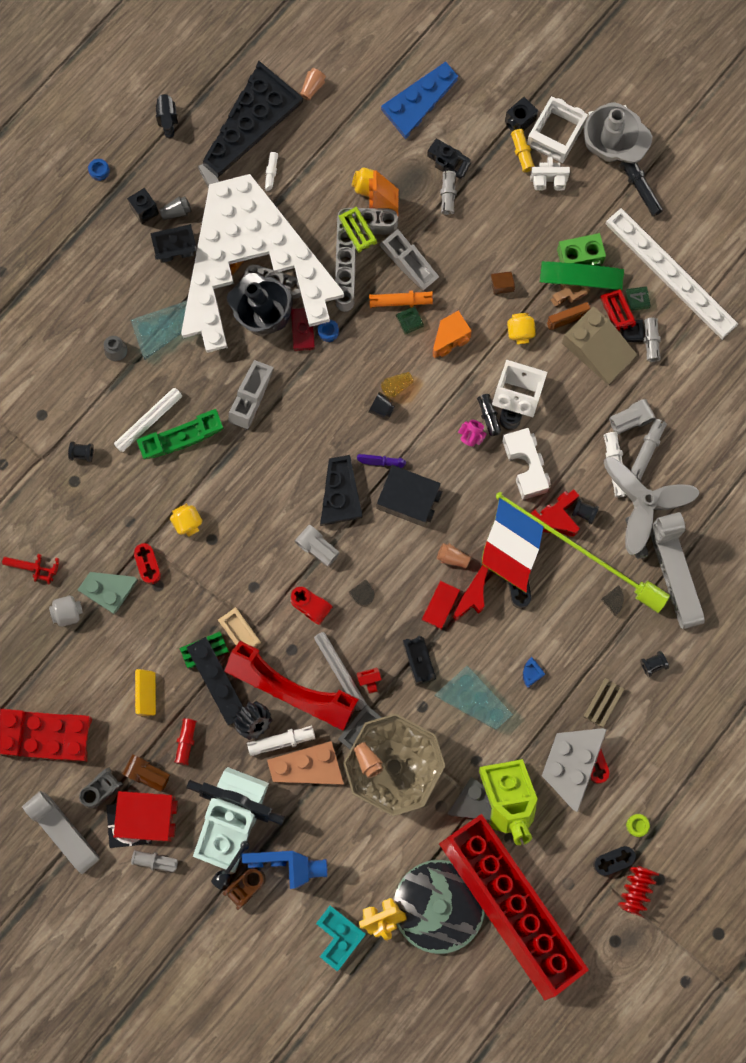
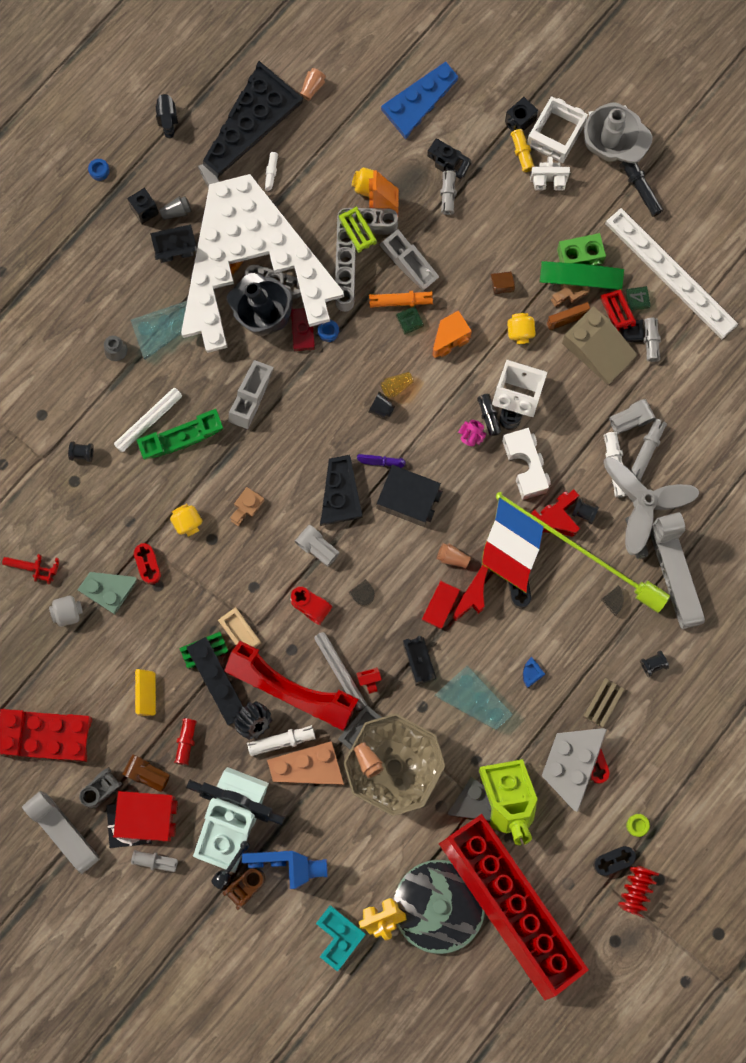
(247, 504): none -> medium nougat plate

